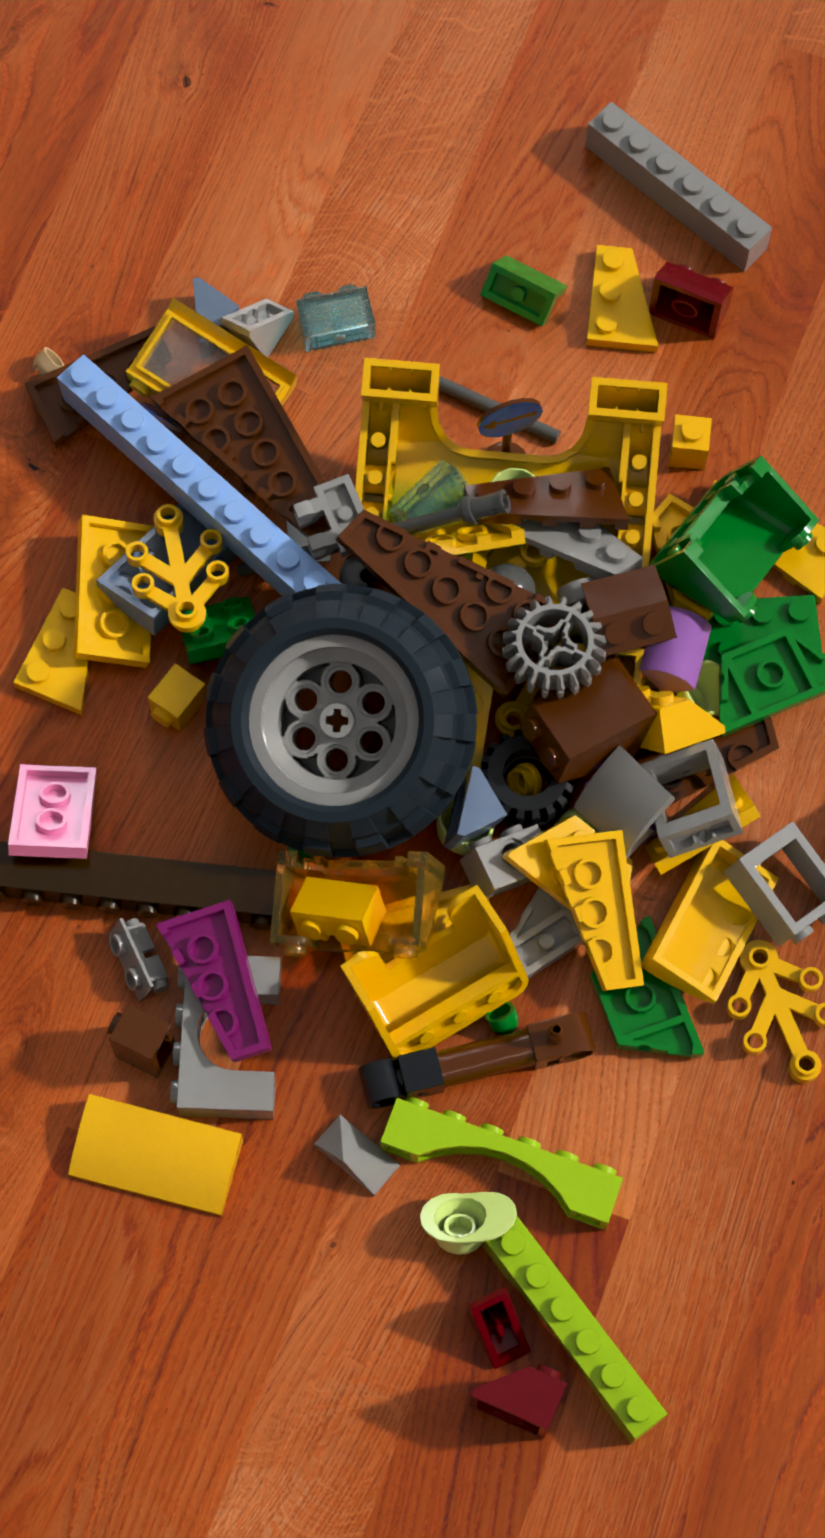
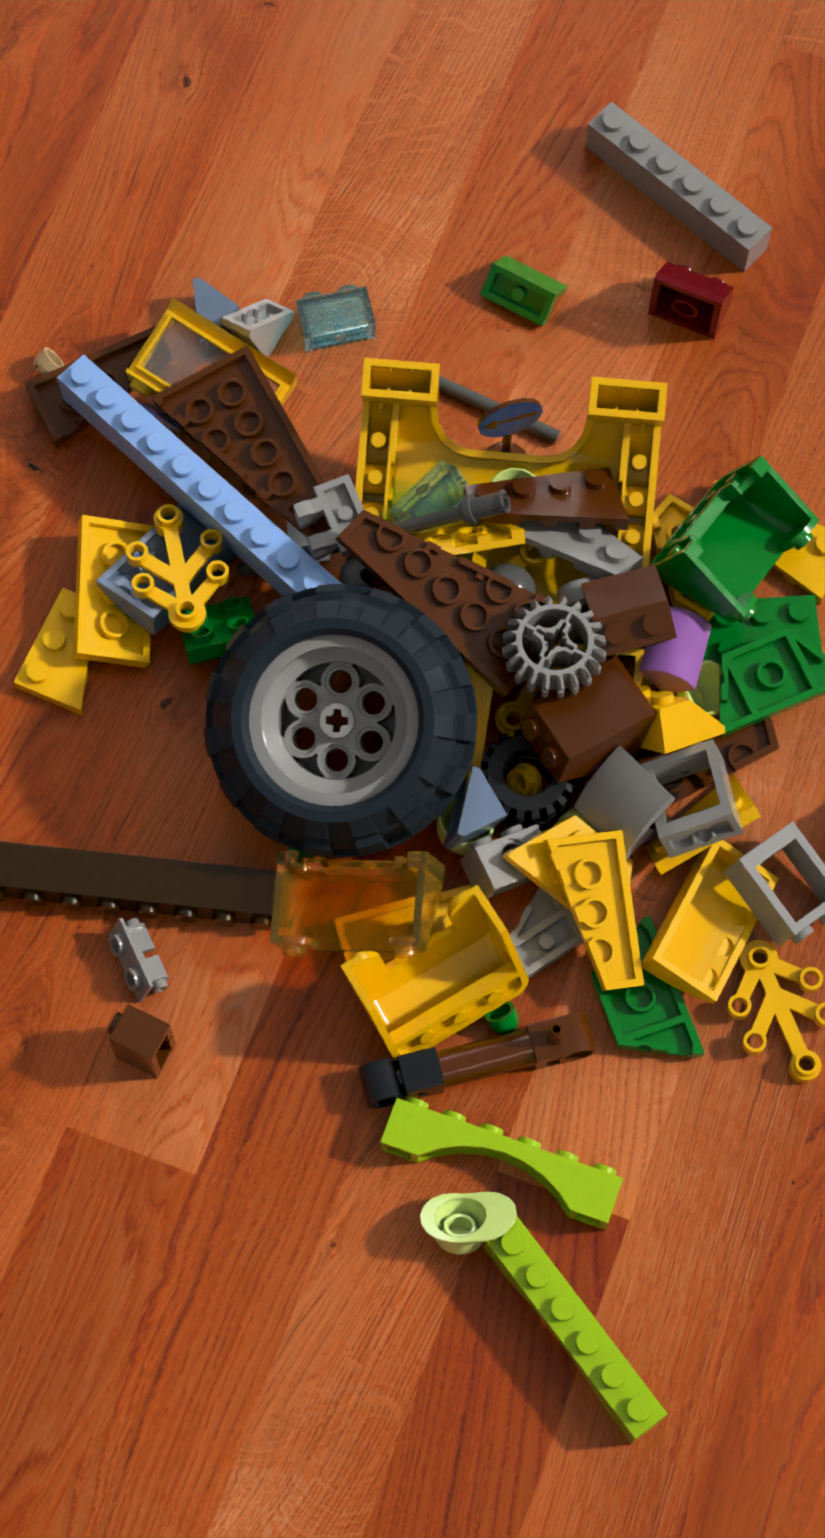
(52, 811): bright pink plate -> none
(155, 1155): yellow slope -> none
(176, 698): yellow brick -> none
(202, 1085): light grey arch -> none
(217, 966): magenta wing -> none
(338, 909): yellow brick -> none
(356, 1155): light grey slope -> none
(498, 1327): dark red slope -> none
(522, 1398): dark red slope -> none
(618, 303): yellow wing -> none
(689, 442): yellow brick -> none

